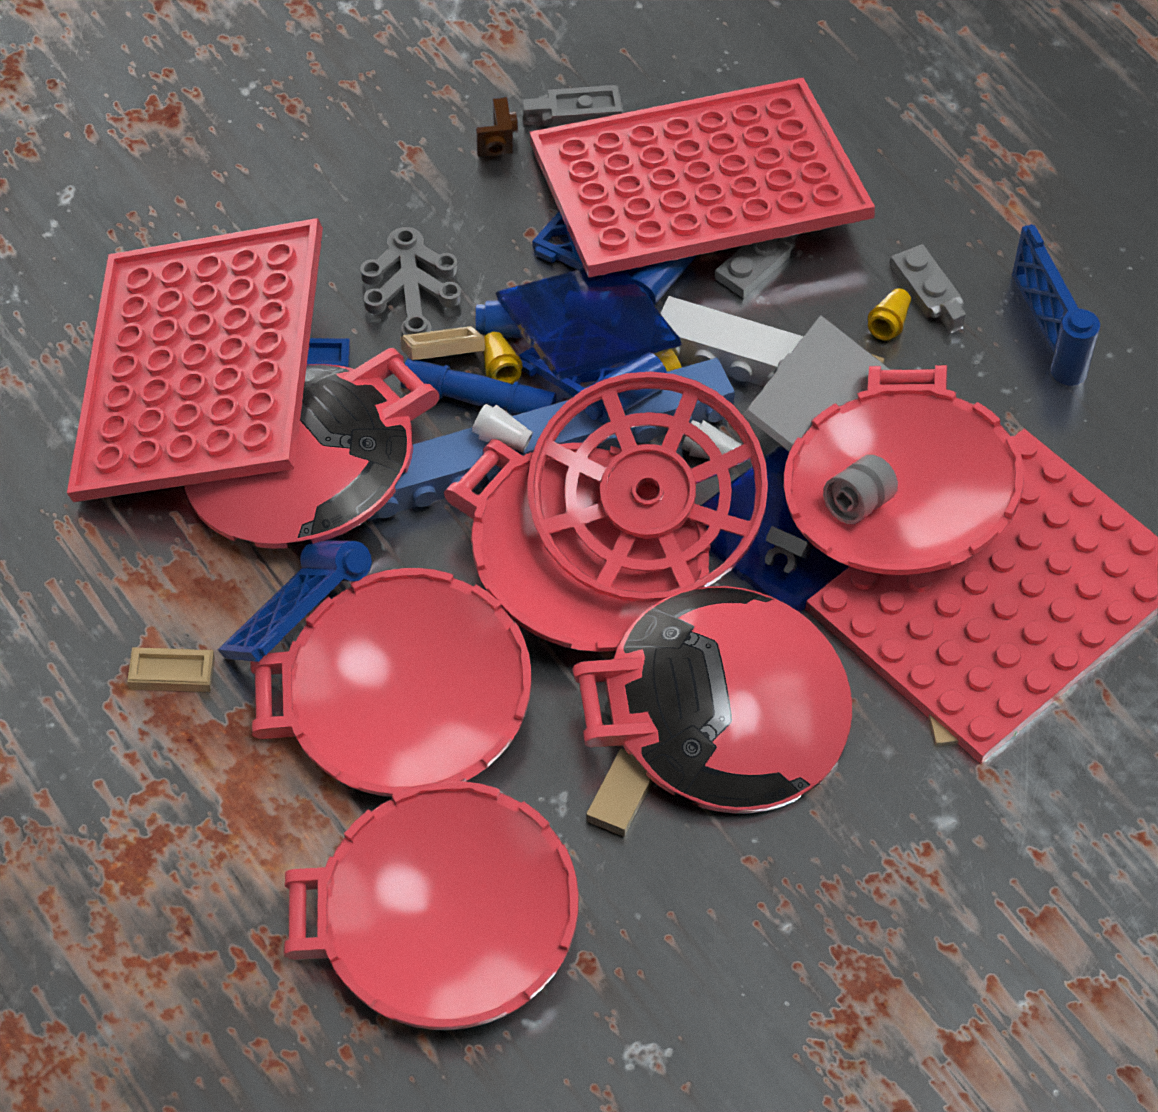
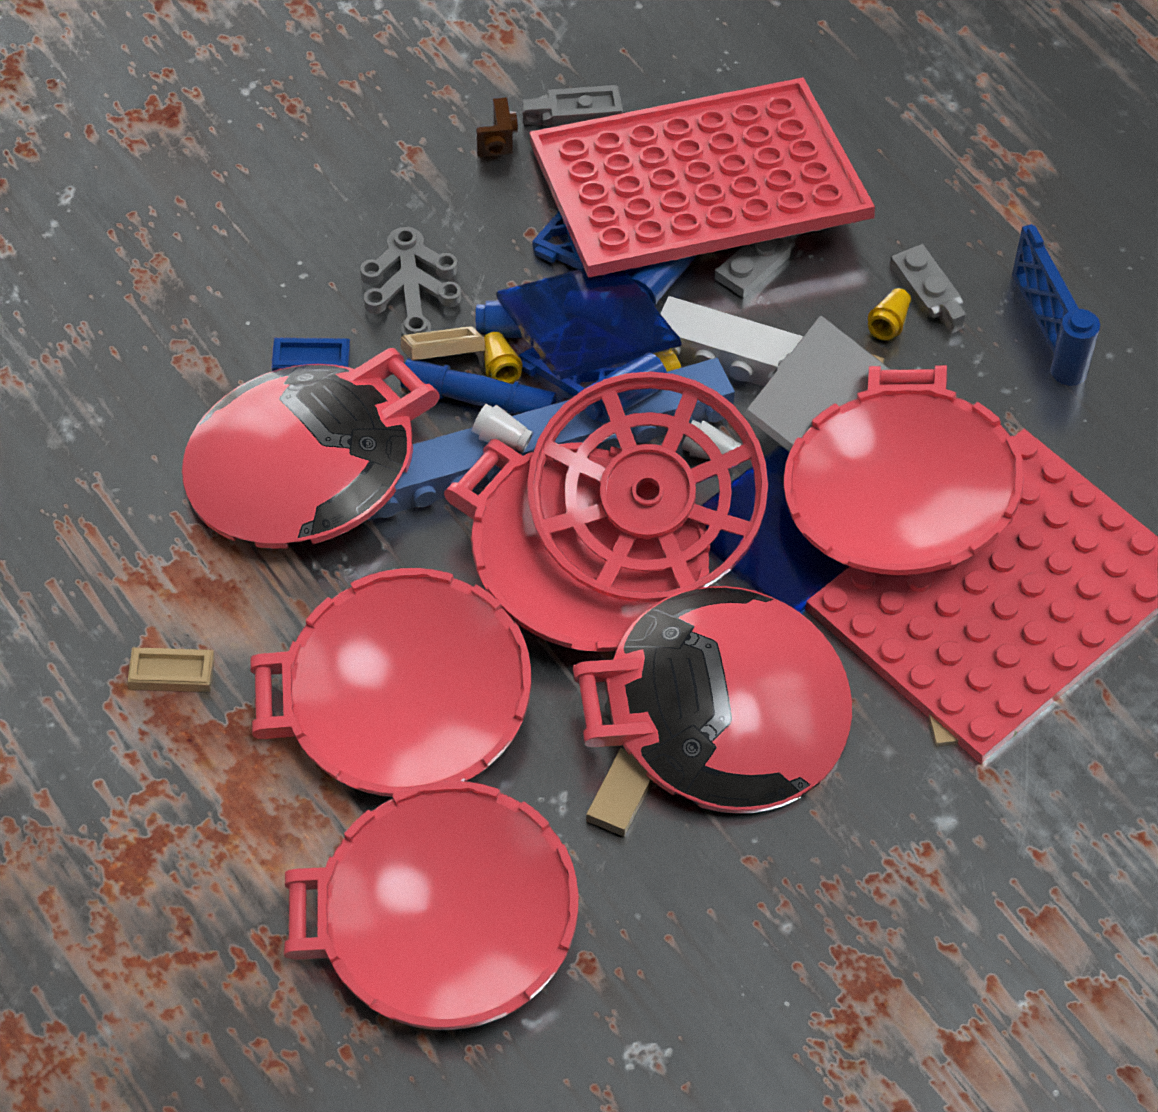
(198, 362): coral plate -> none
(322, 569): blue piece -> none
(786, 545): dark grey tile -> none
(860, 489): light grey wheel -> none

